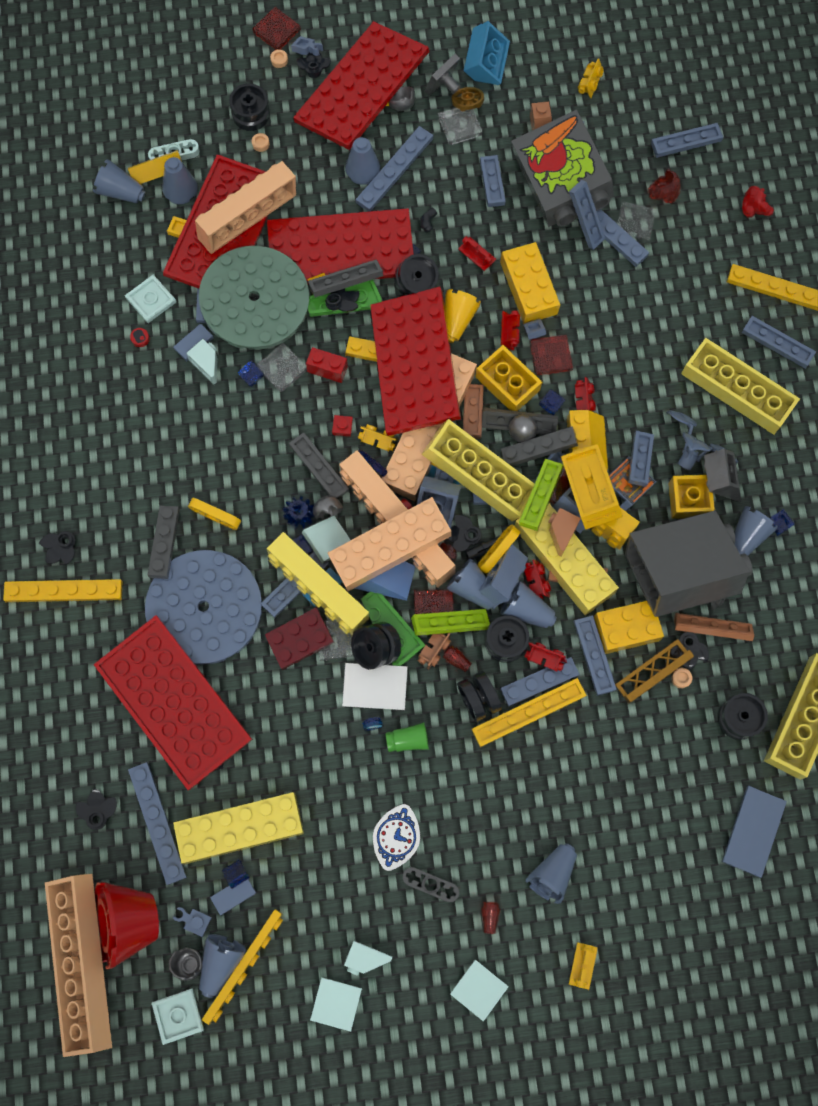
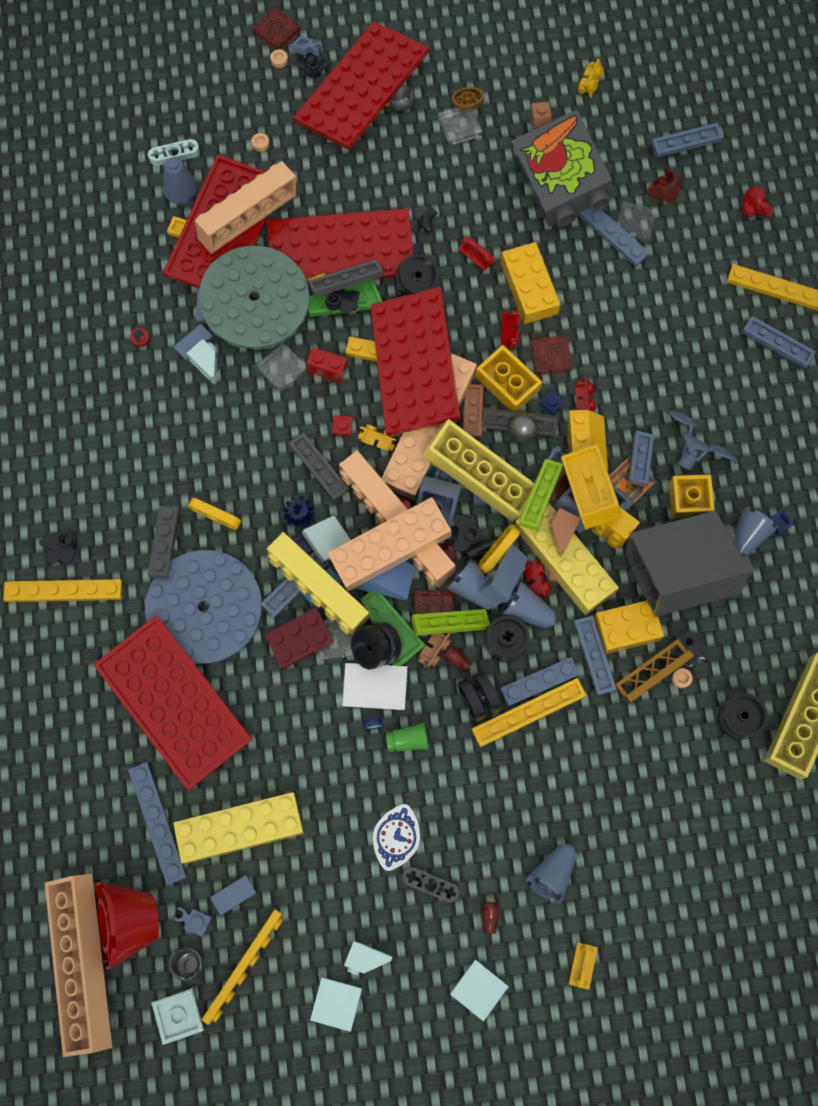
(96, 806): black plate -> none
(116, 183): sand blue cone -> none
(150, 298): light aqua tile -> none
(151, 169): yellow tile -> none
(218, 963): sand blue cone -> none
(235, 874): clear blue tile -> none
(249, 107): black wheel -> none
(251, 373): clear blue plate -> none
(327, 504): flat silver hair -> none
(362, 162): sand blue cone -> none
(373, 463): clear blue tile -> none
(394, 169): sand blue plate -> none
(443, 76): flat silver tile -> none
(459, 312): yellow cone -> none
(486, 54): dark azure slope -> none
(492, 181): sand blue plate -> none
(534, 329): sand blue plate -> none
(540, 446): dark grey plate -> none
(553, 658): red hinge -> none
(587, 214): sand blue plate -> none
(713, 627): nougat tile -> none
(722, 474): flat silver slope -> none
(740, 386): light yellow brick -> none
(754, 831): sand blue tile -> none

